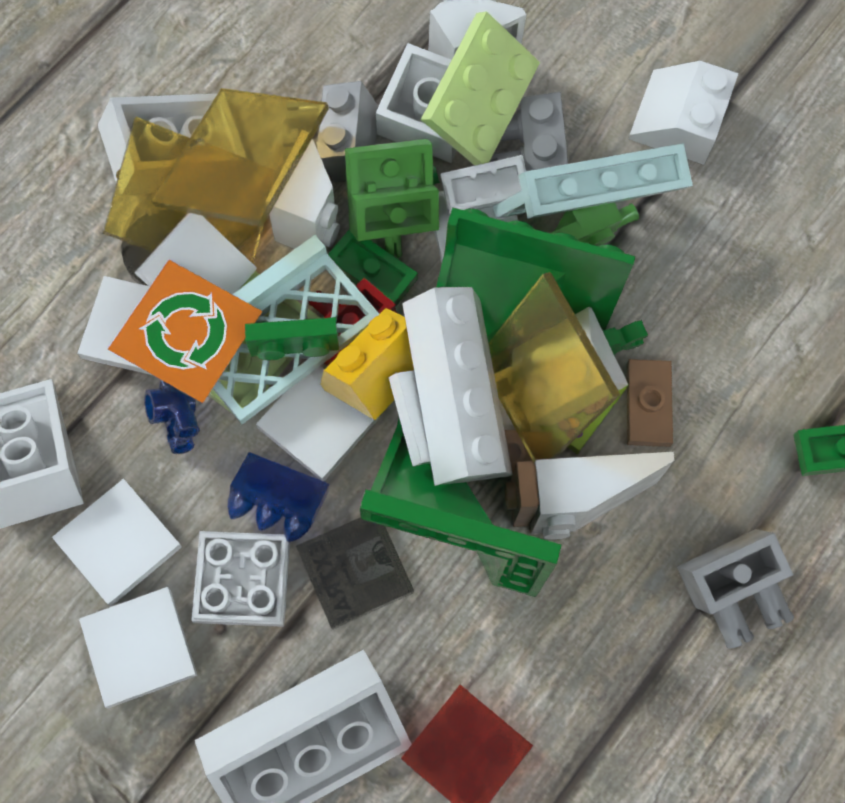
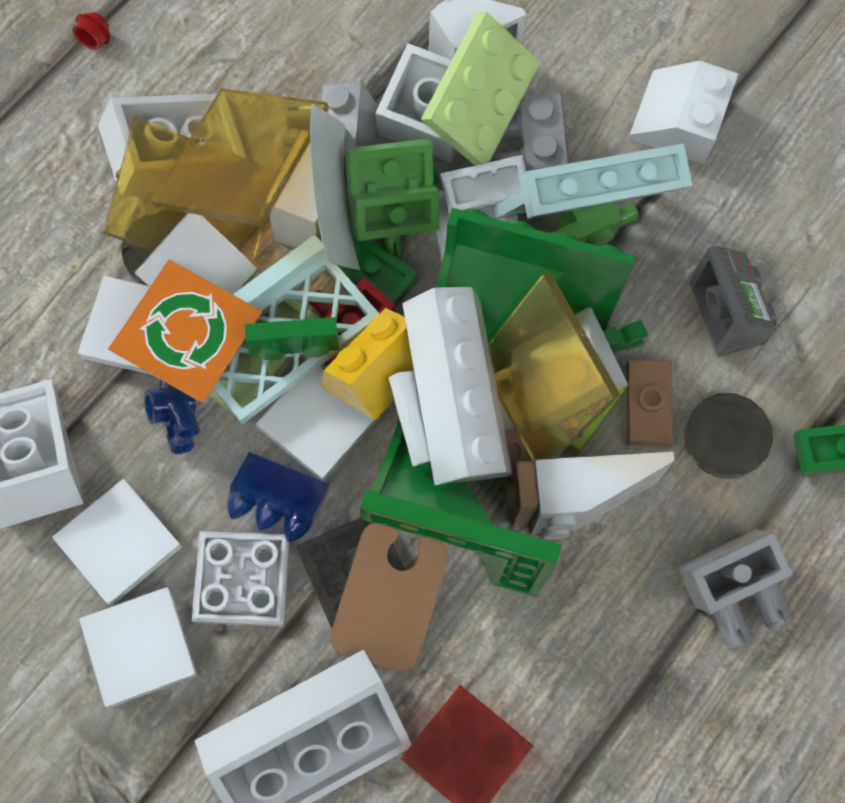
(91, 30): none -> red plate
(329, 188): none -> white sticker
(388, 607): none -> medium nougat piece
(728, 435): none -> clear smoke tile
(732, 301): none -> dark grey slope

